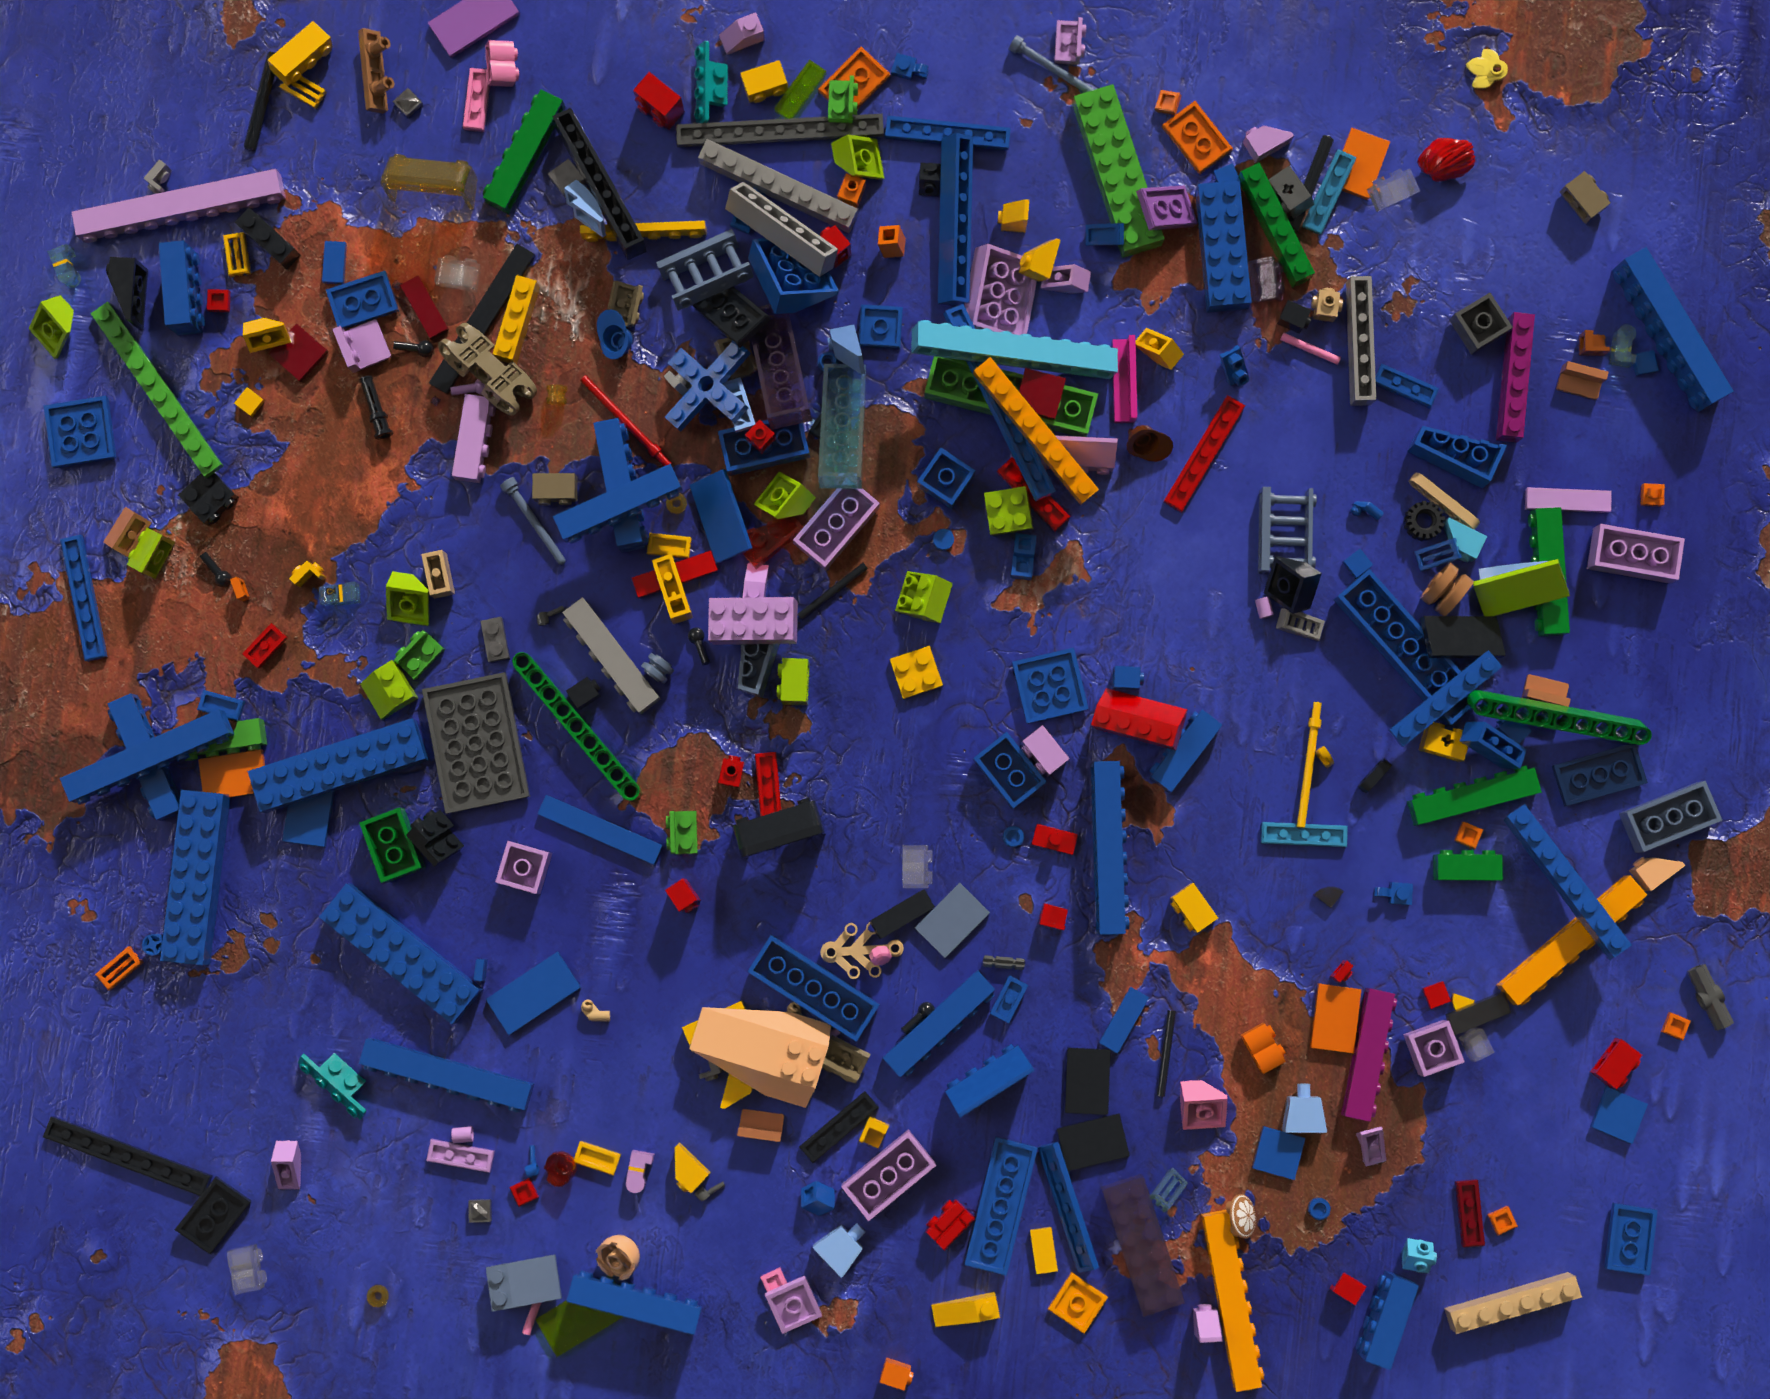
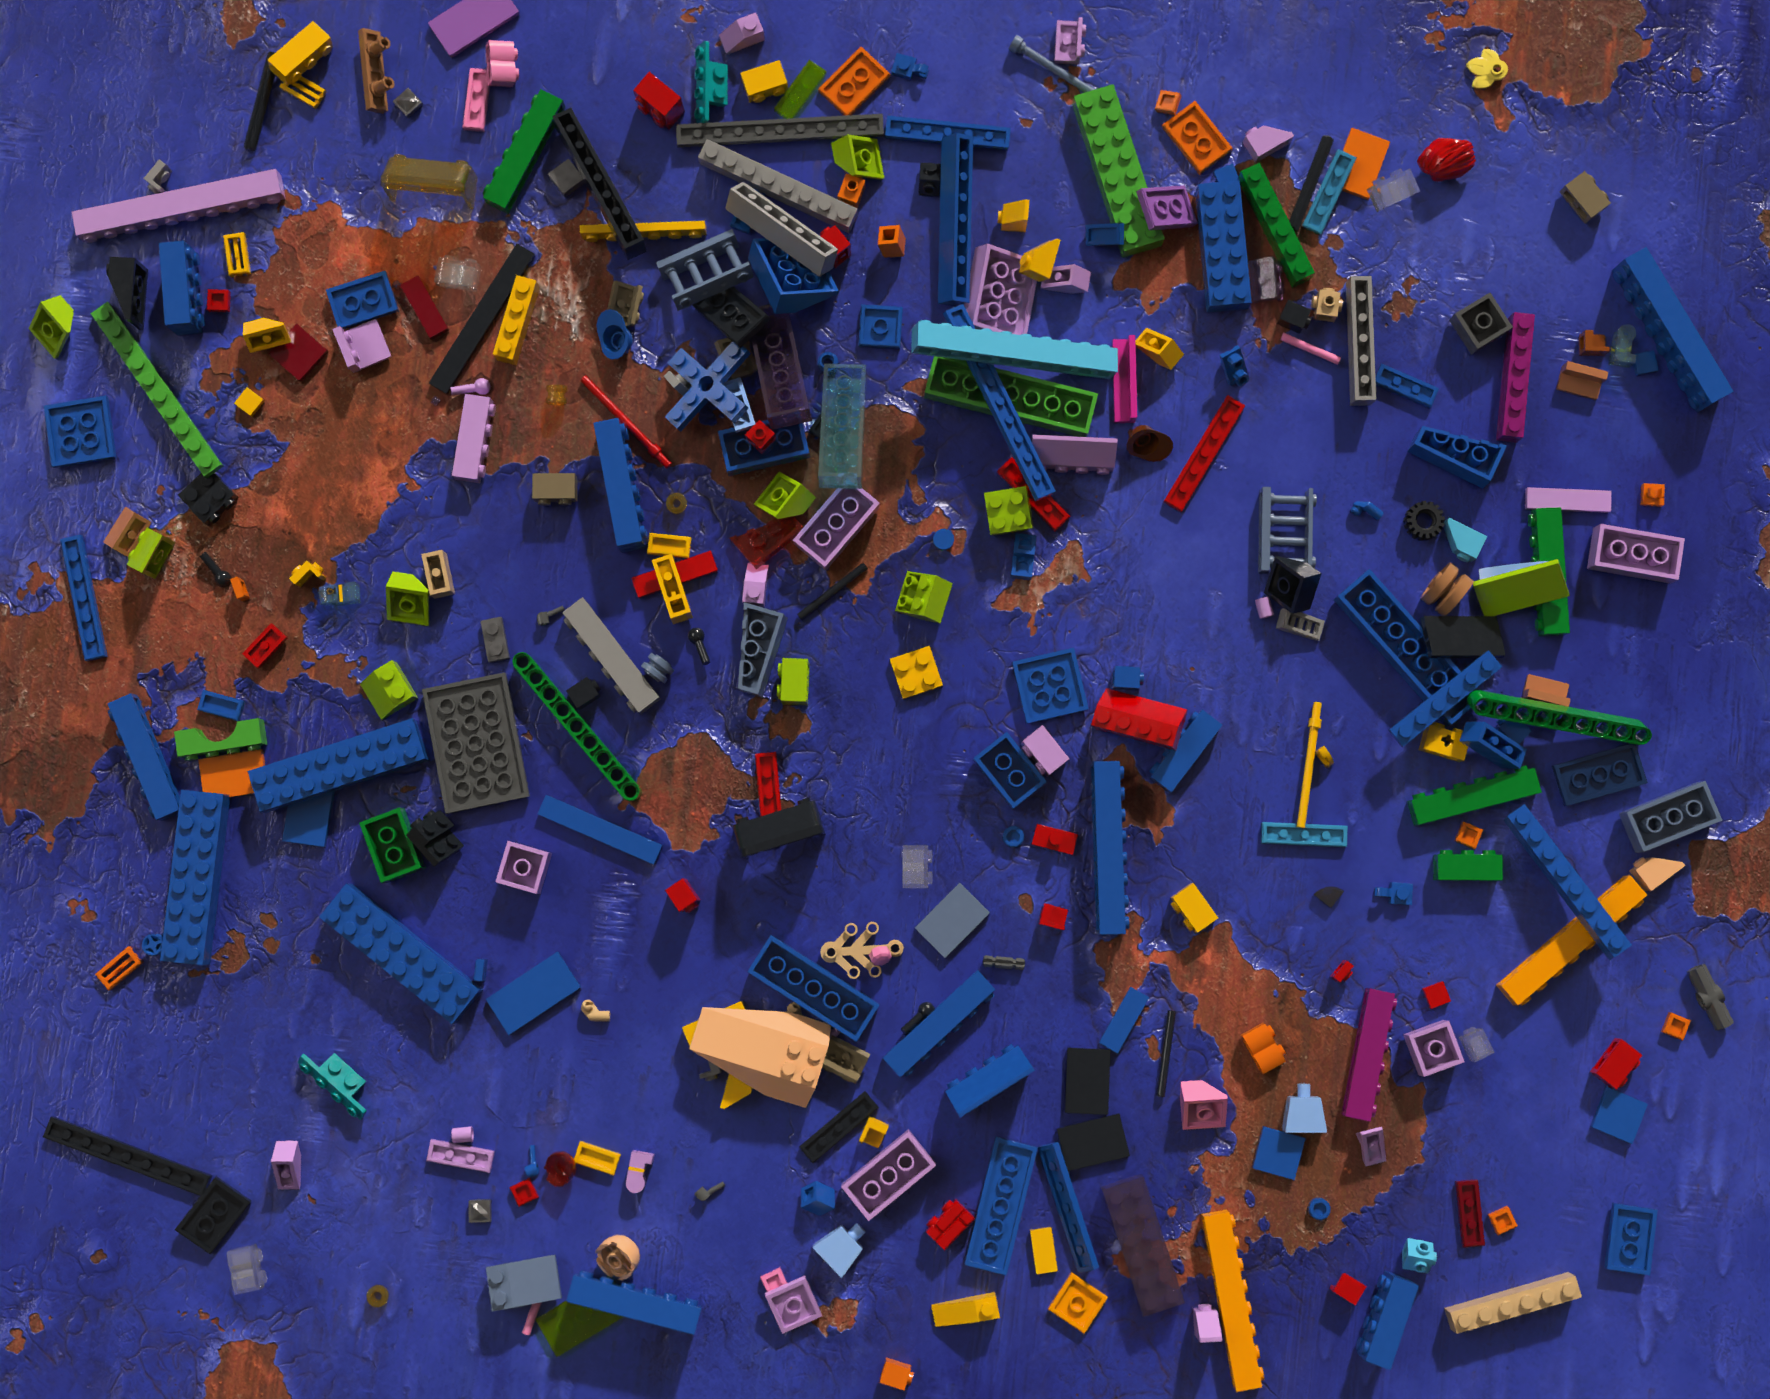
(63, 265): clear light blue leg -> none
(147, 756): blue brick -> none
(267, 238): black brick -> none
(334, 262): blue tile -> none
(380, 416): black pin -> none
(418, 654): bright green bracket -> none
(424, 348): black bar -> none
(447, 1074): blue brick -> none
(487, 369): dark tan piece -> none
(510, 487): sand blue piece -> none
(585, 207): light blue slope -> none
(618, 503): blue brick -> none
(683, 832): bright green bracket -> none
(688, 1169): yellow slope -> none
(720, 516): blue tile -> none
(731, 779): red brick -> none
(753, 620): lavender brick -> none
(761, 1125): nougat panel -> none
(841, 100): bright green bracket -> none
(846, 347): medium blue slope -> none
(901, 914): black tile -> none
(946, 478): blue brick -> none
(1008, 999): blue plate -> none
(1035, 431): light orange brick -> none
(1042, 392): dark red tile -> none
(1160, 1199): clear light blue tile -> none
(1241, 1216): medium nougat dish -> none
(1298, 200): dark grey brick -> none
(1335, 1018): orange tile -> none
(1357, 563): blue tile -> none
(1374, 775): black beam -> none
(1443, 500): tan beam -> none
(1455, 549): blue tile -> none
(1460, 1001): yellow tile -> none
(1478, 1013): black tile -> none

